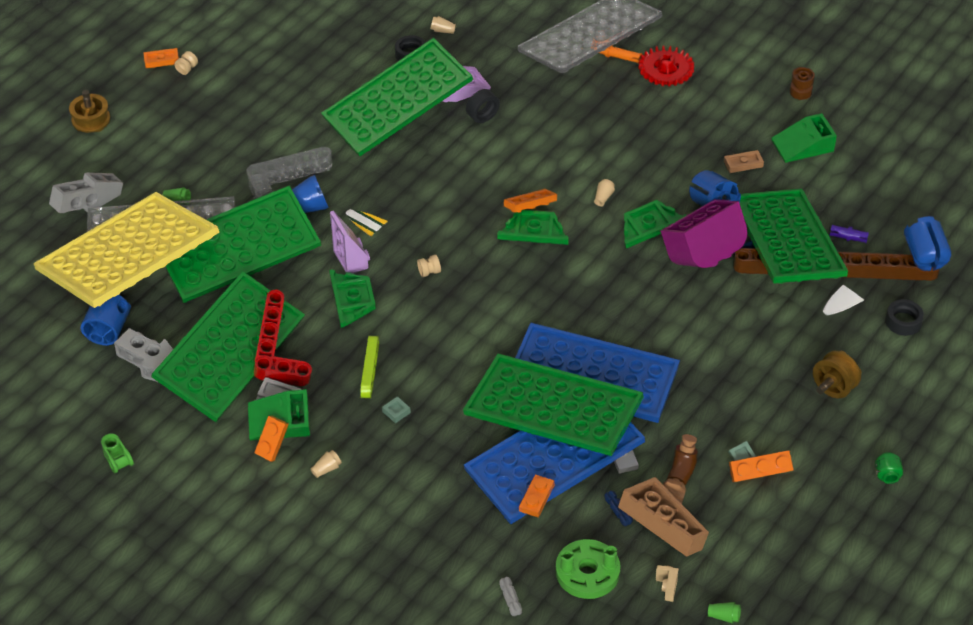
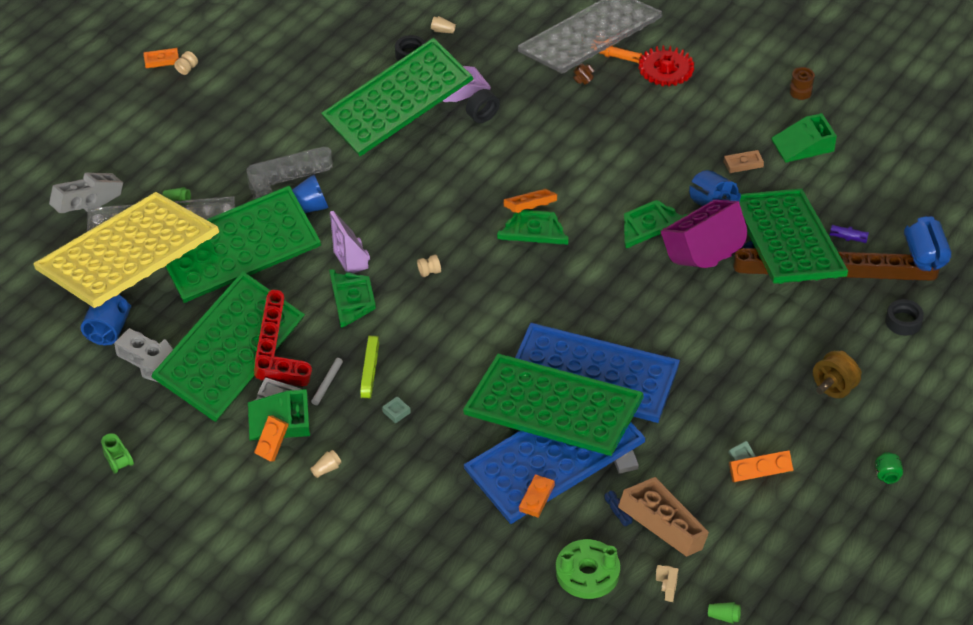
(89, 112): pearl gold wheel -> none
(327, 381): none -> light grey bar
(365, 221): sticker -> none
(510, 596): light grey axle -> none
(583, 74): none -> reddish brown gear
(604, 191): tan cone -> none
(682, 467): piece -> none
(841, 300): white sticker -> none

